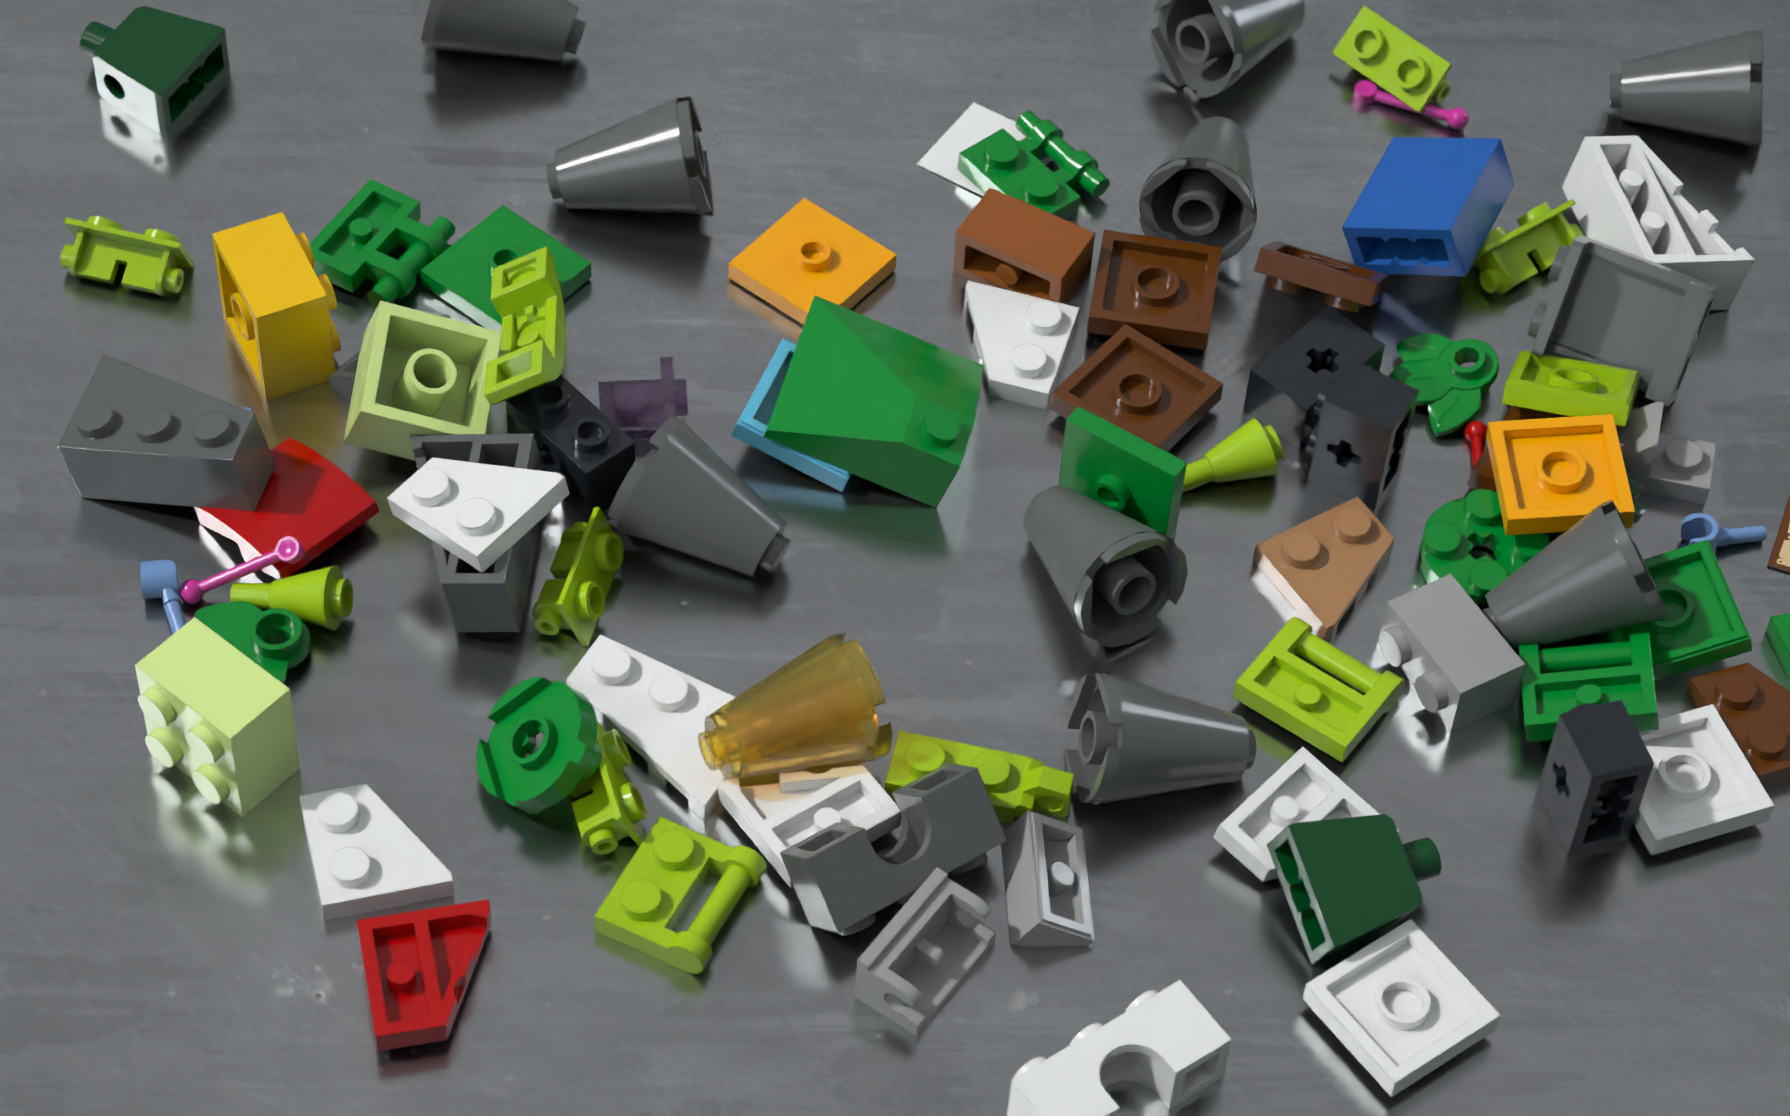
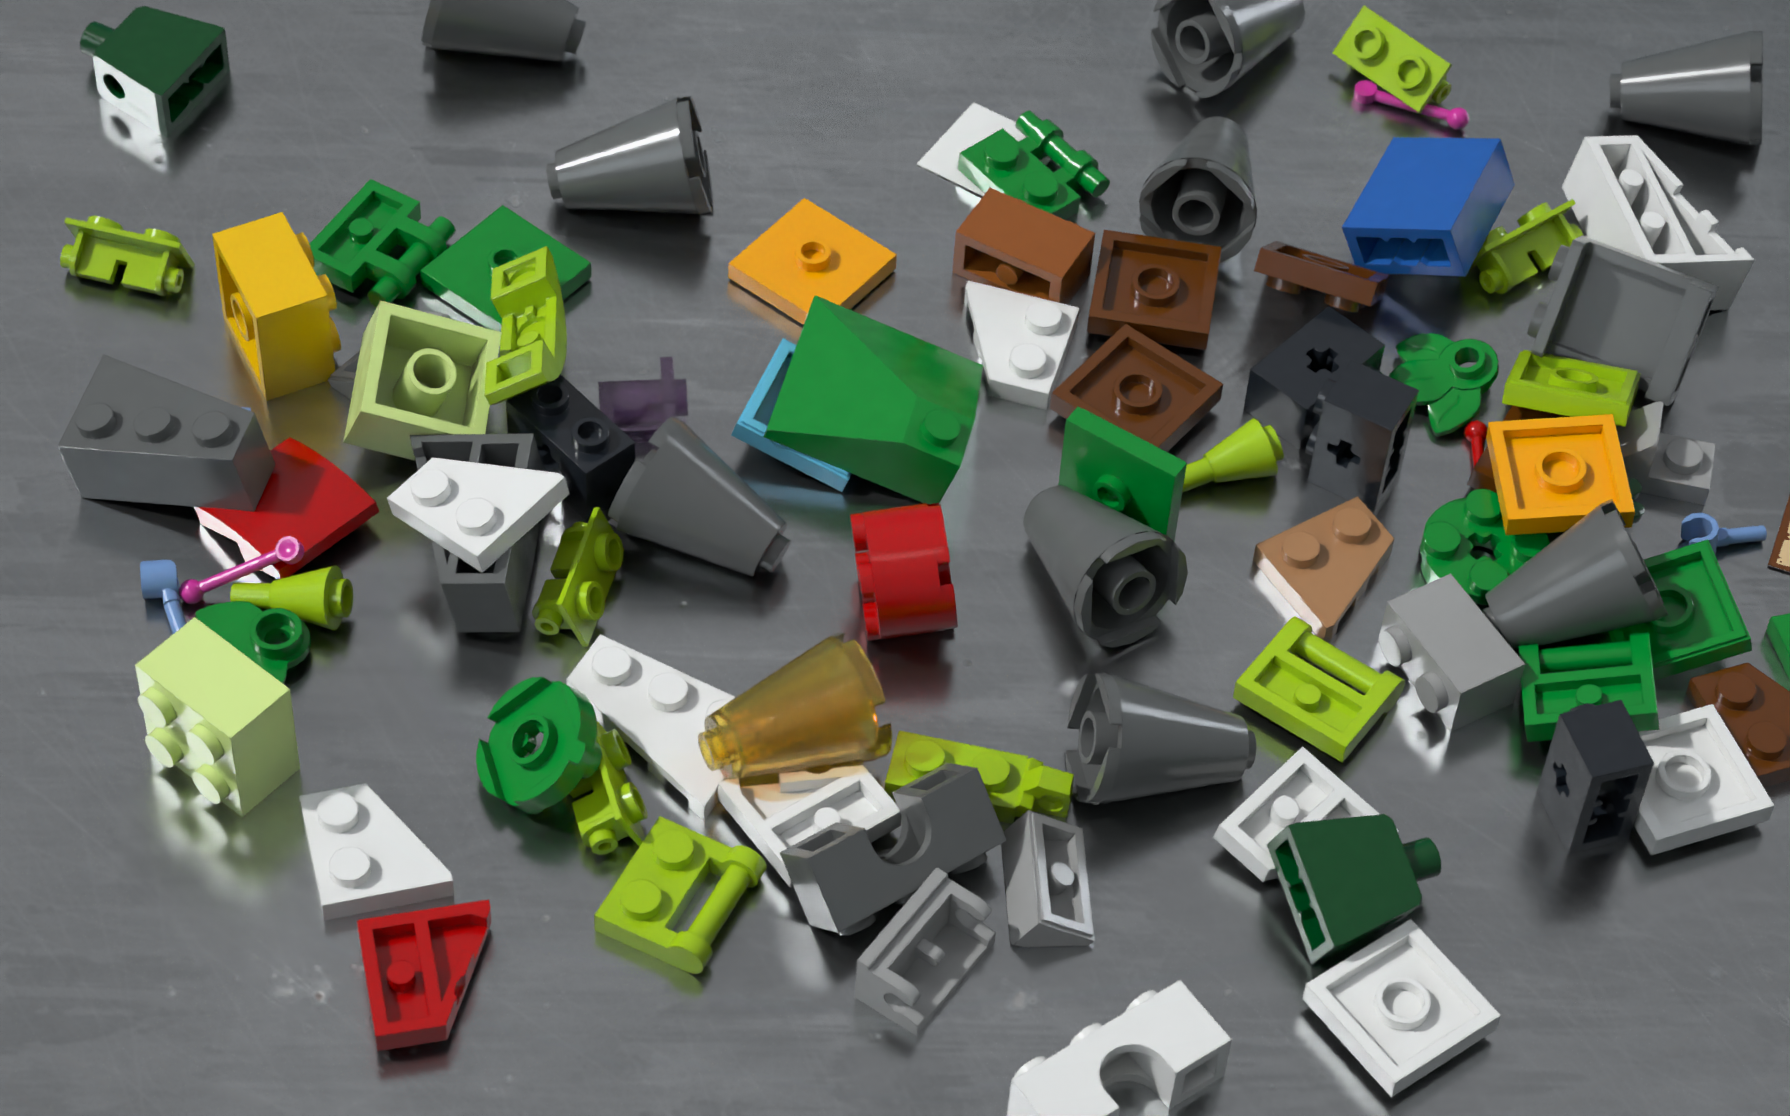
(904, 571): none -> red brick

